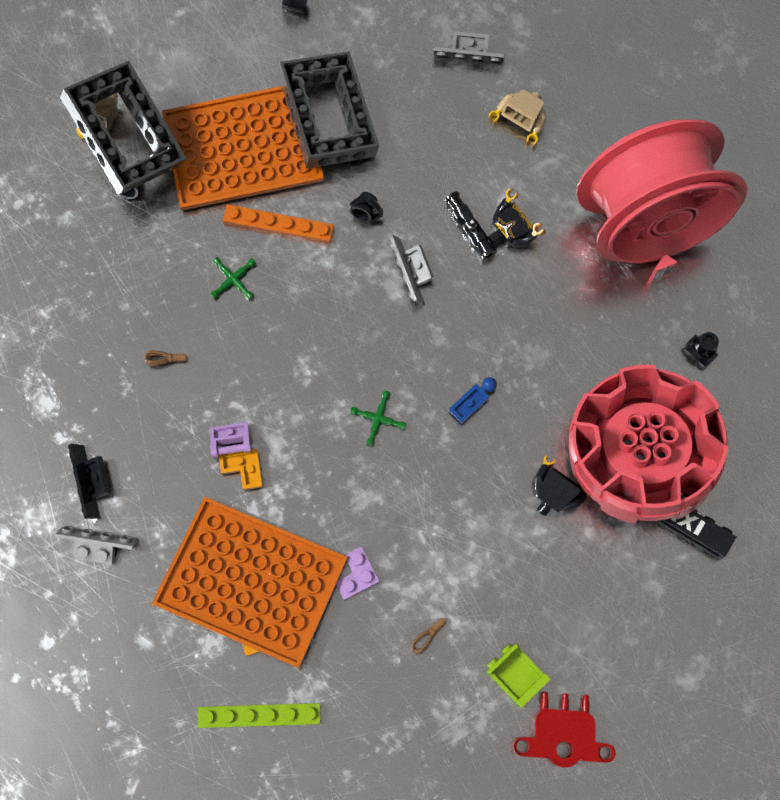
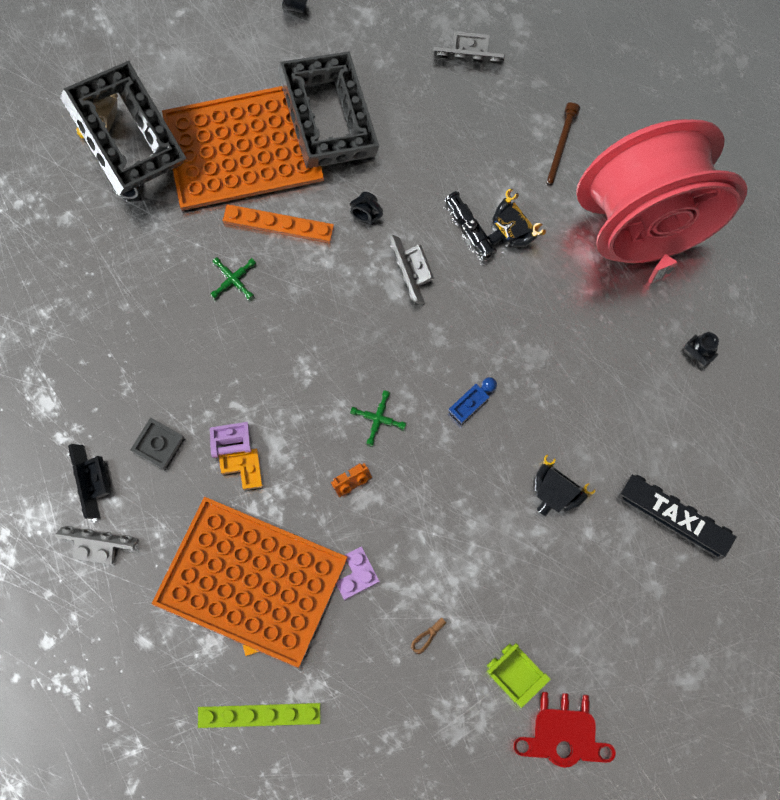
(157, 443): none -> dark grey plate
(170, 357): medium nougat piece -> none
(359, 475): none -> orange hinge
(524, 110): tan torso -> none
(571, 110): none -> reddish brown piece
(652, 486): coral wheel -> none

